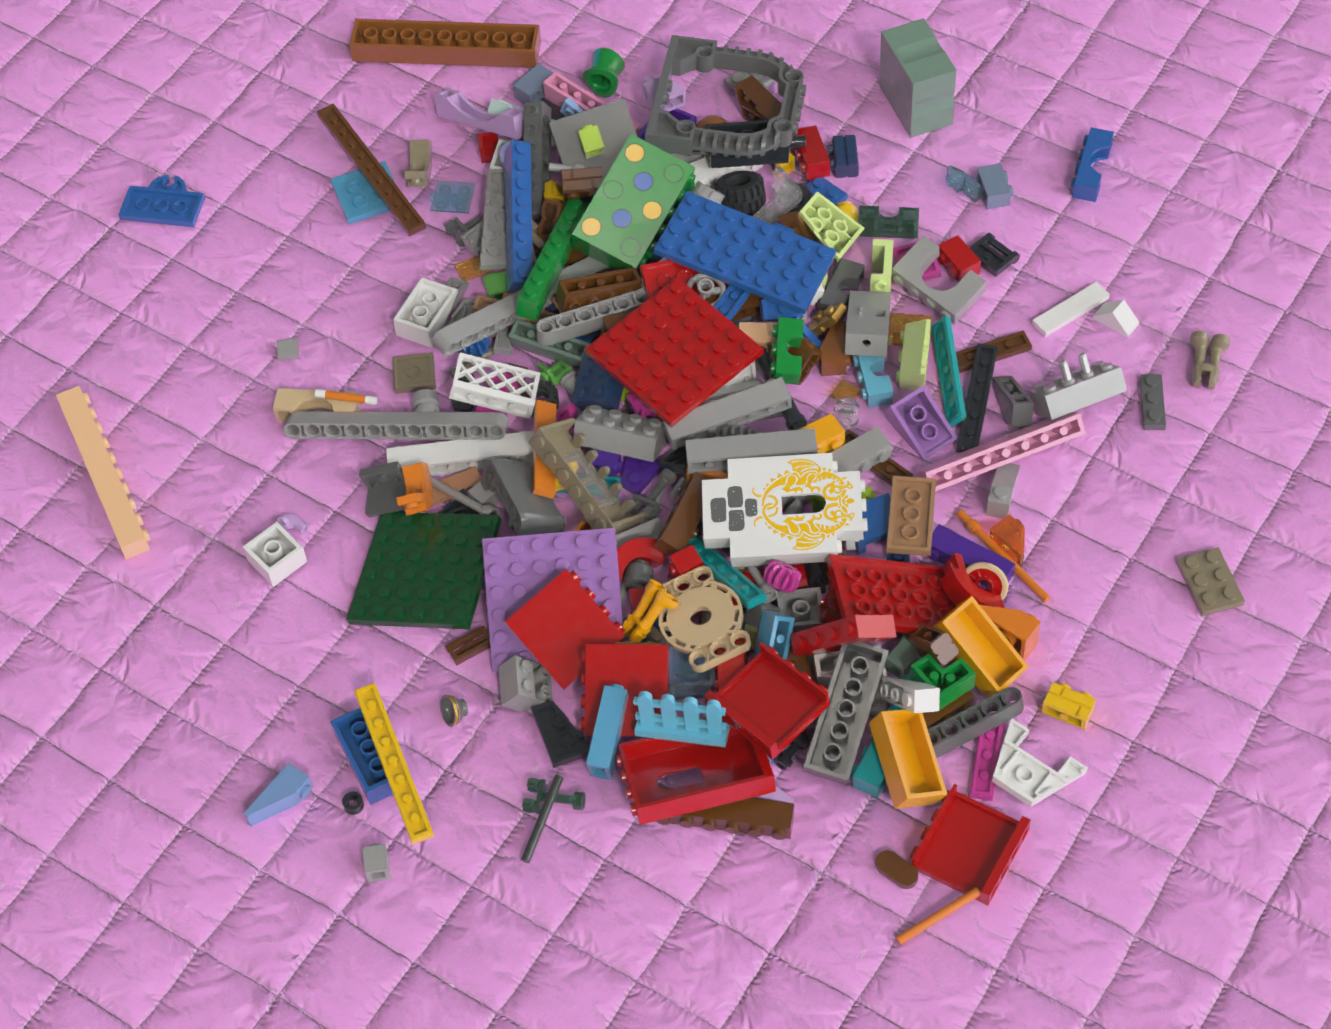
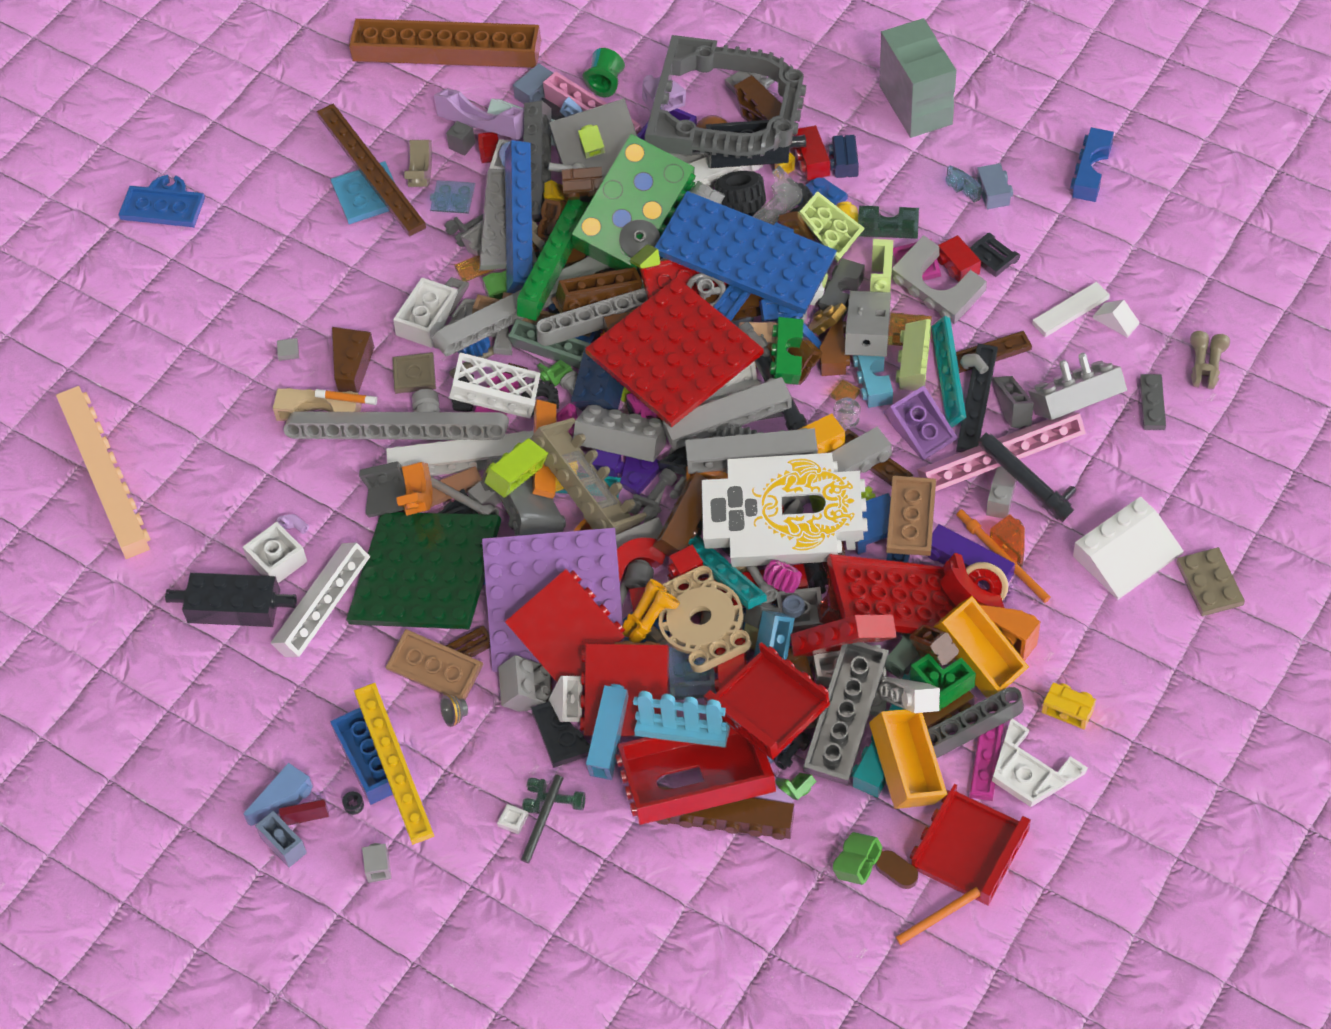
(231, 599): none -> black brick
(281, 839): none -> sand blue brick
(304, 812): none -> dark red tile
(320, 600): none -> white brick
(351, 357): none -> reddish brown wedge
(434, 665): none -> medium nougat tile
(460, 138): none -> dark grey brick
(512, 819): none -> white tile
(515, 467): none -> lime brick
(567, 699): none -> white slope
(628, 234): none -> dark grey dish
(646, 257): none -> lime slope
(749, 330): none -> dark grey piece
(793, 606): none -> sand blue tile
(796, 787): none -> bright green bracket
(857, 858): none -> bright green brick
(974, 360): none -> light grey arm
(1050, 499): none -> black cylinder
(1127, 548): none -> white slope

